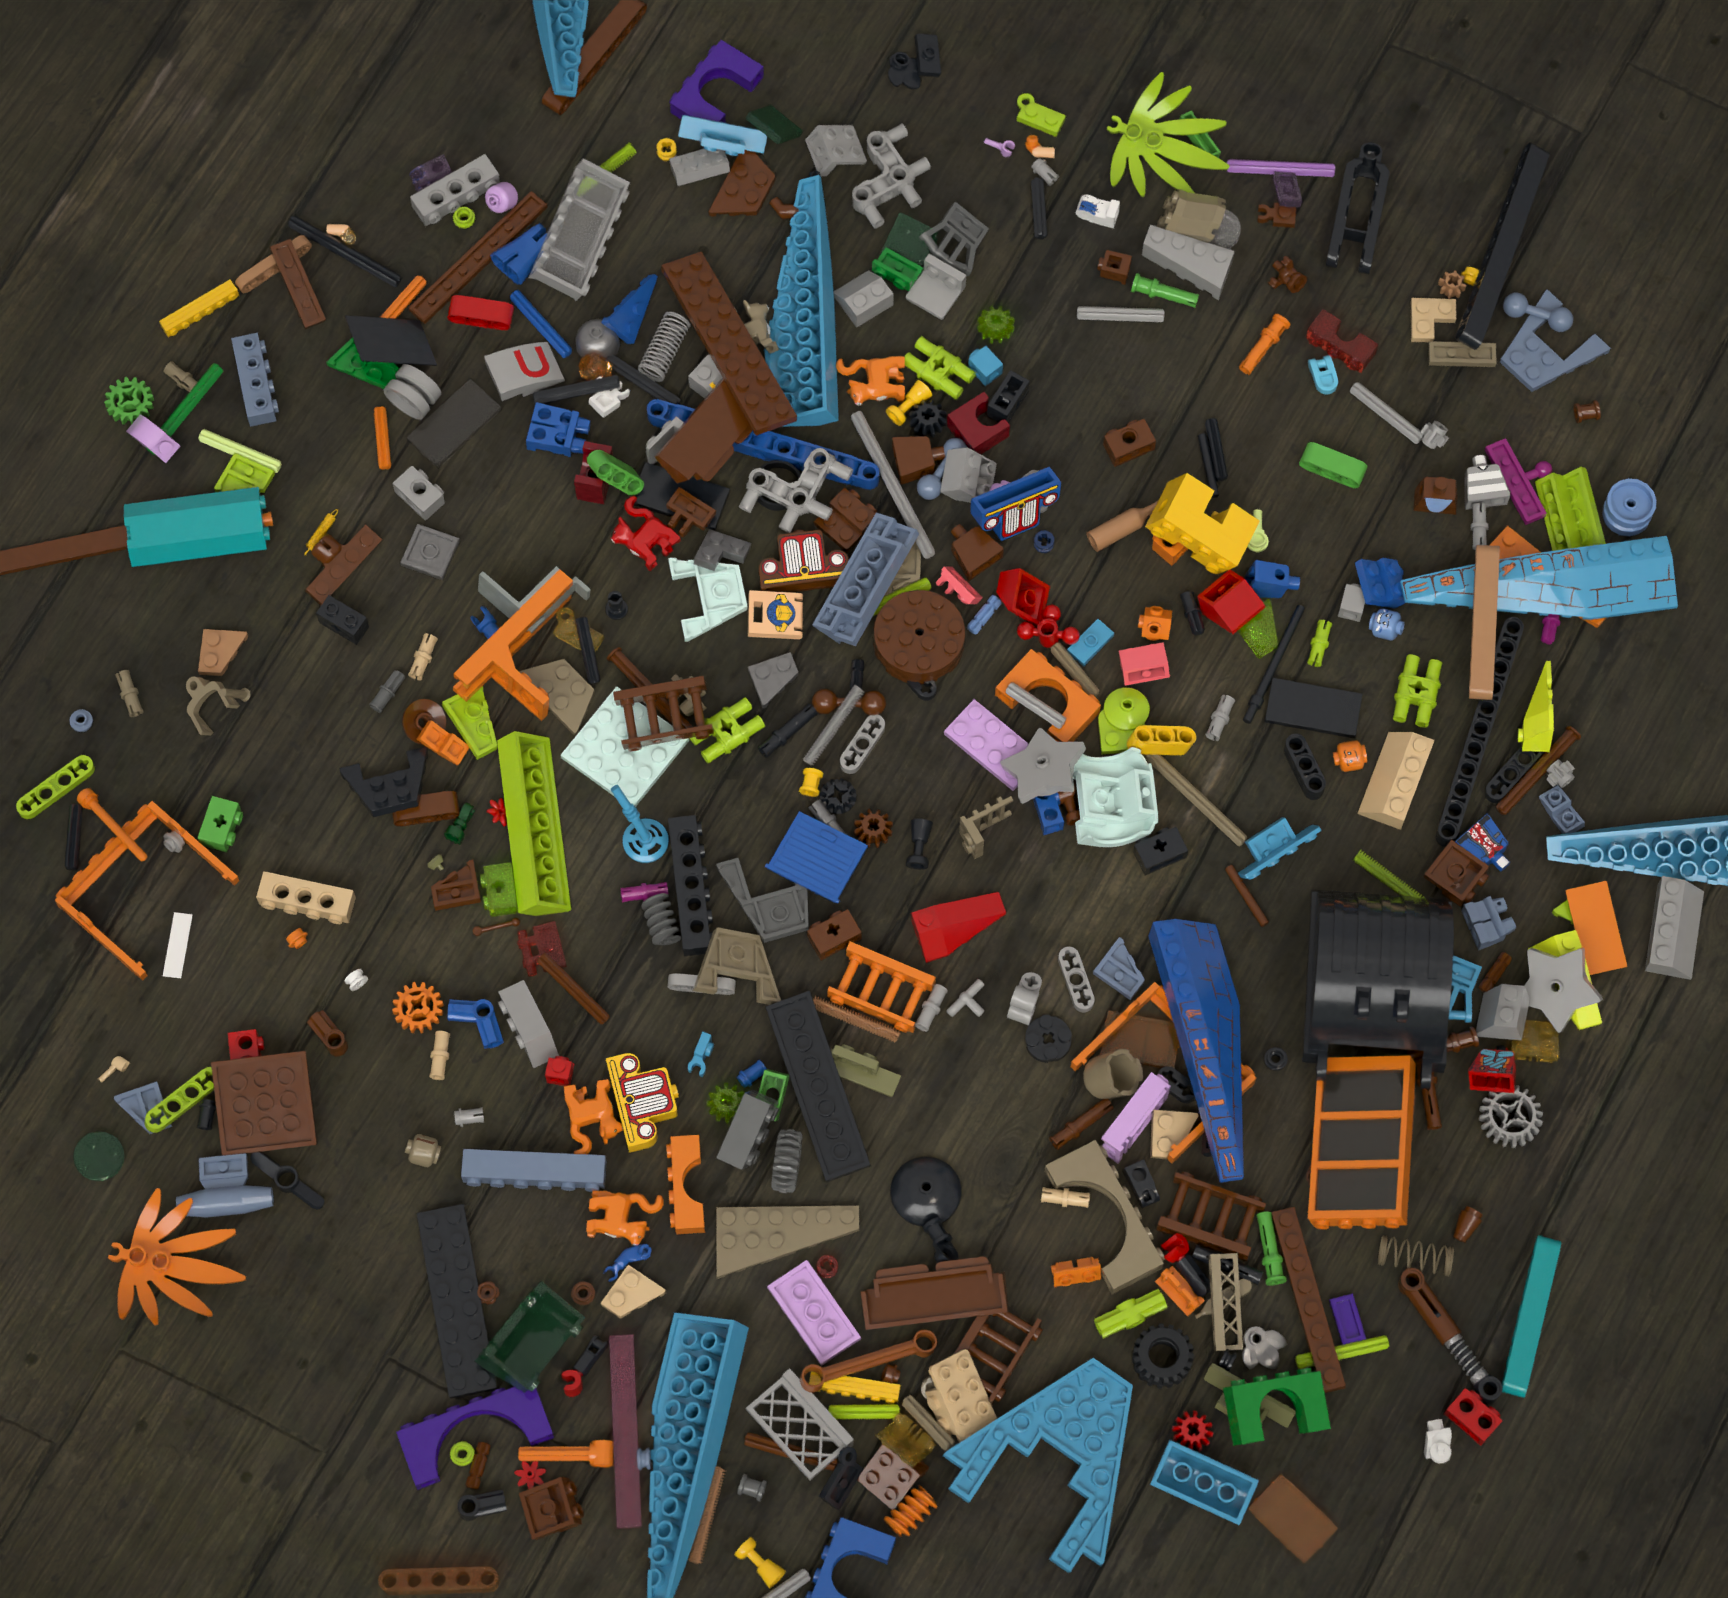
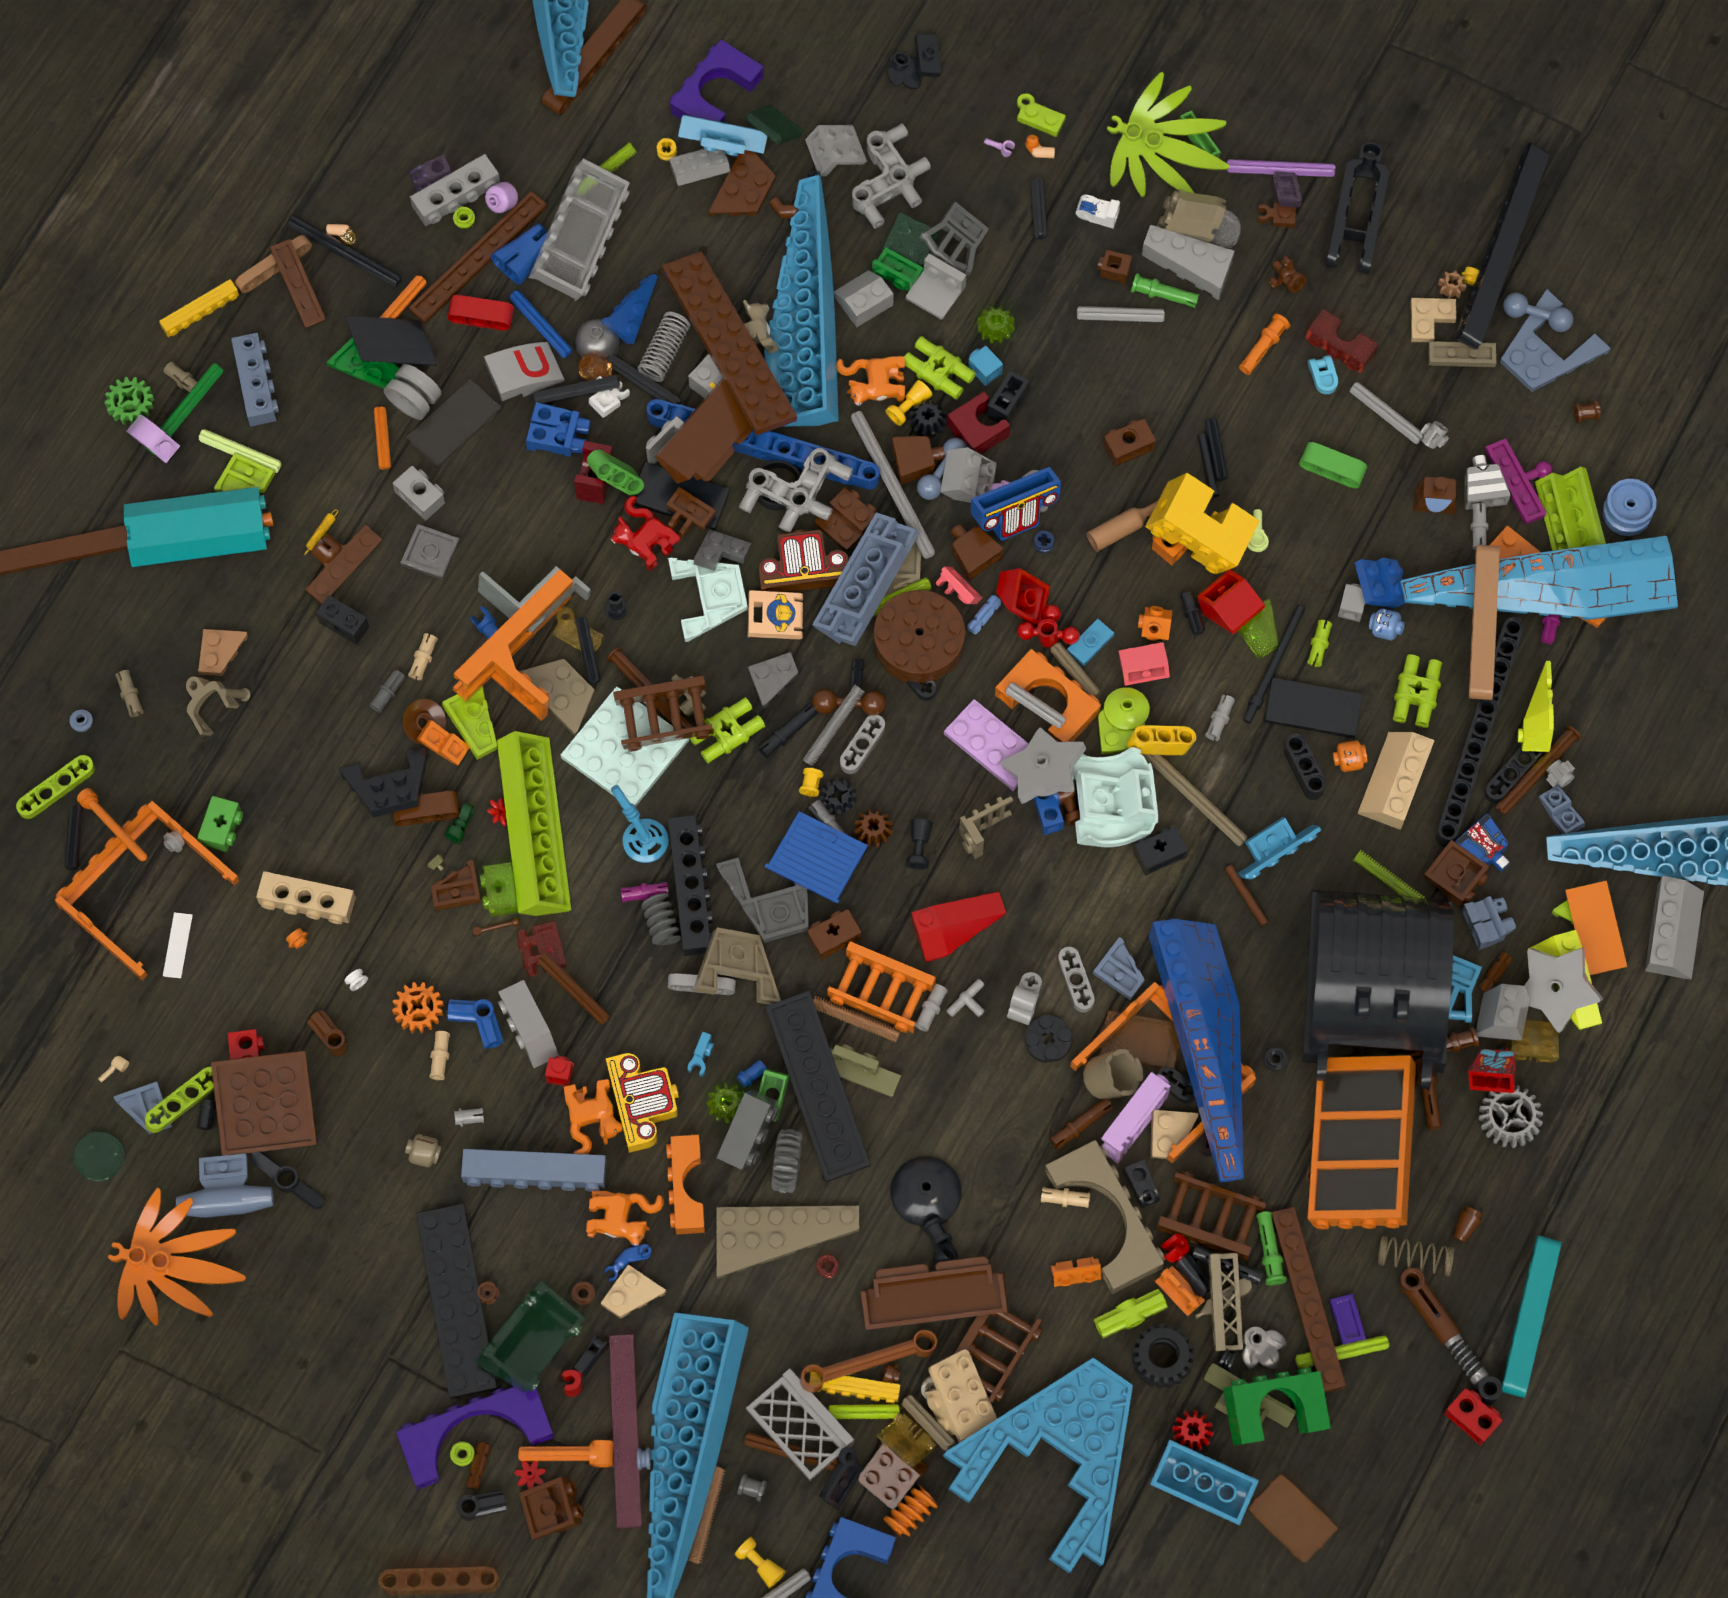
(814, 1312): lavender plate -> none
(1044, 171): light grey pin -> none
(1271, 579): blue torso -> none
(1437, 1442): white hips -> none

